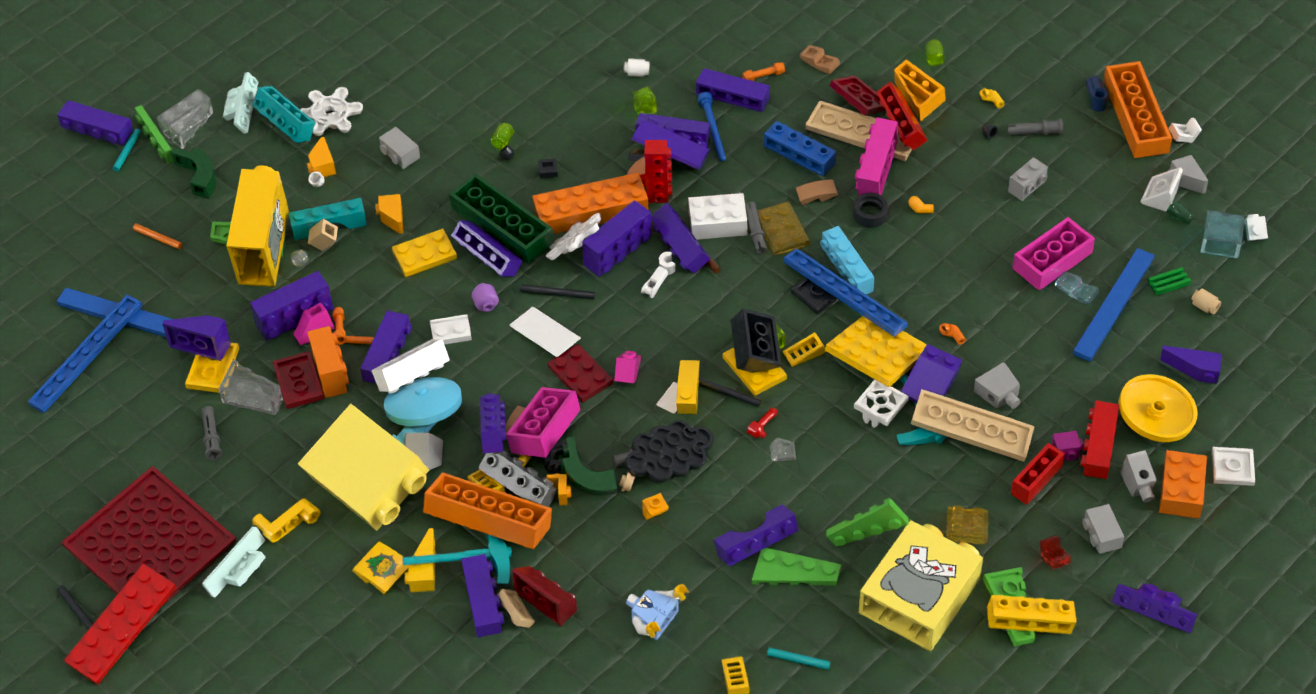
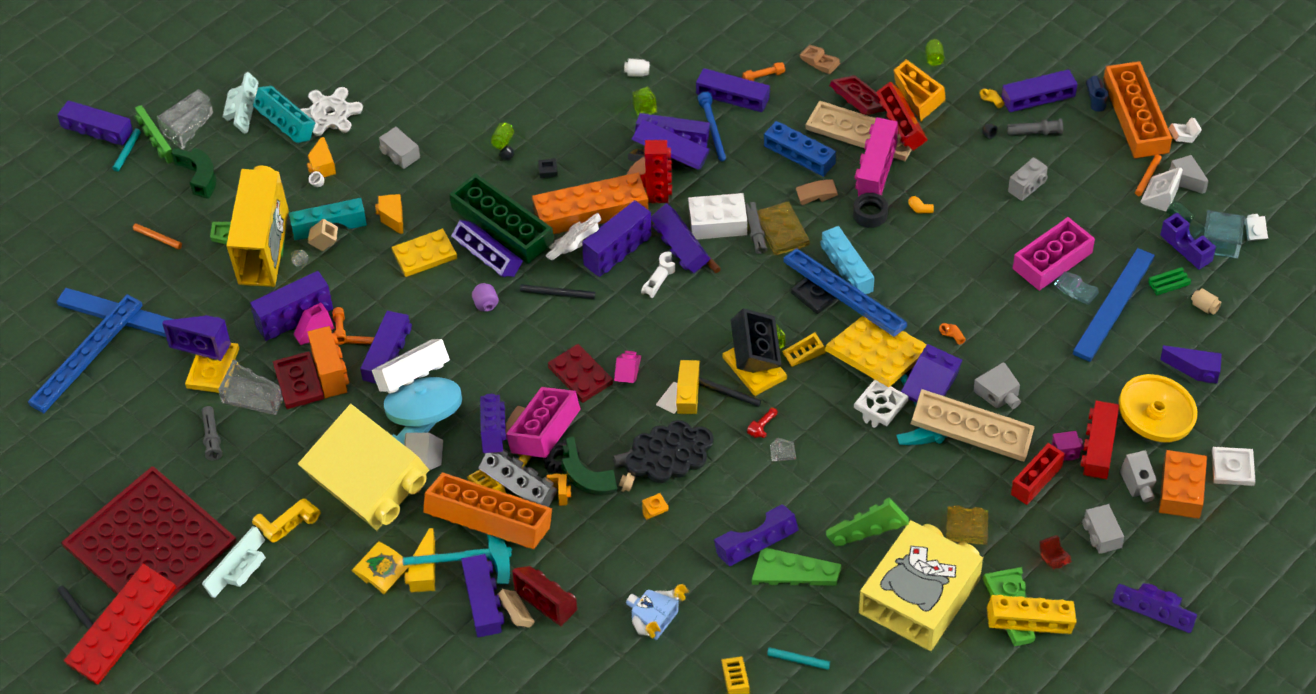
(451, 329): white plate -> none
(545, 331): white sticker -> none
(1039, 90): none -> dark purple brick
(1147, 176): none -> orange bar
(1176, 233): none -> dark purple arch

